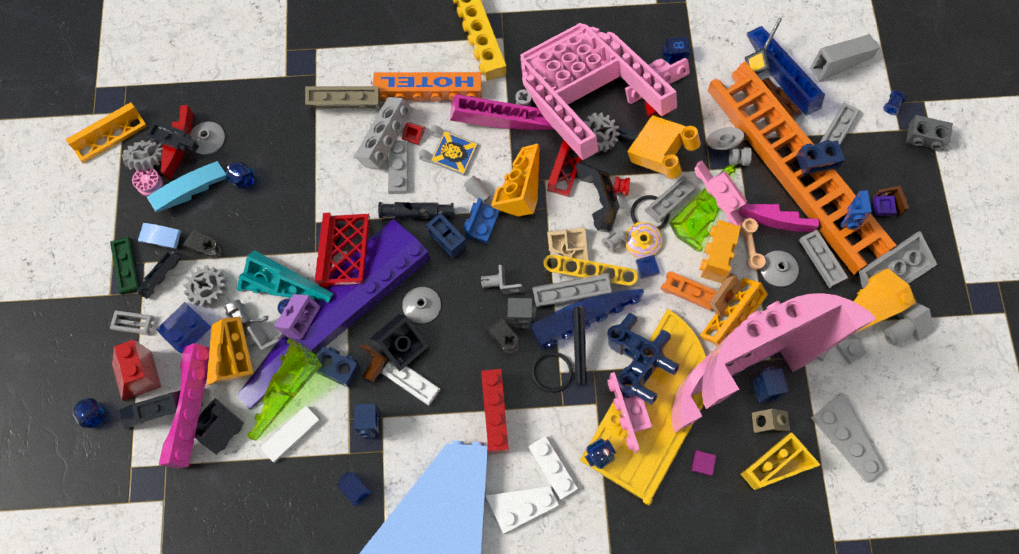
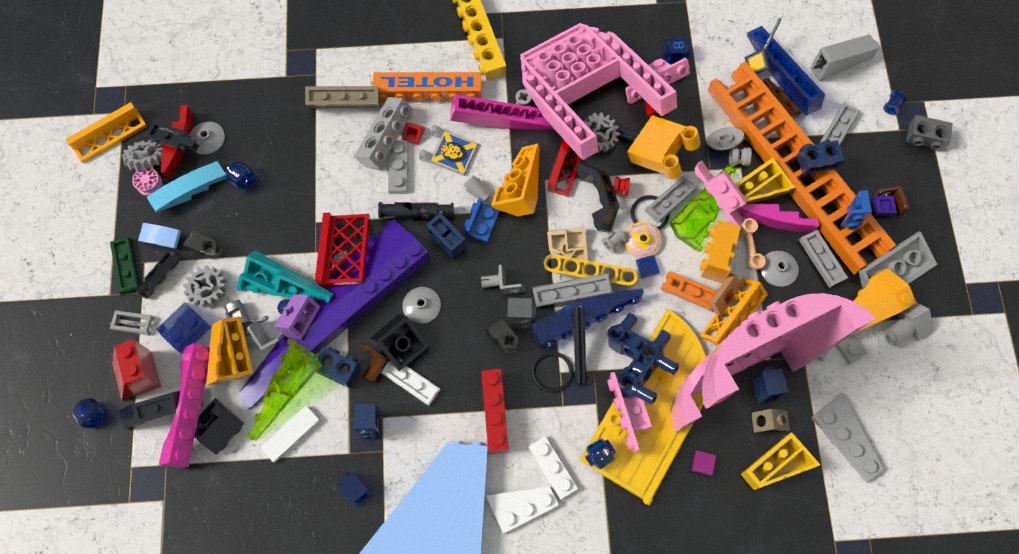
(765, 183): none -> yellow wedge

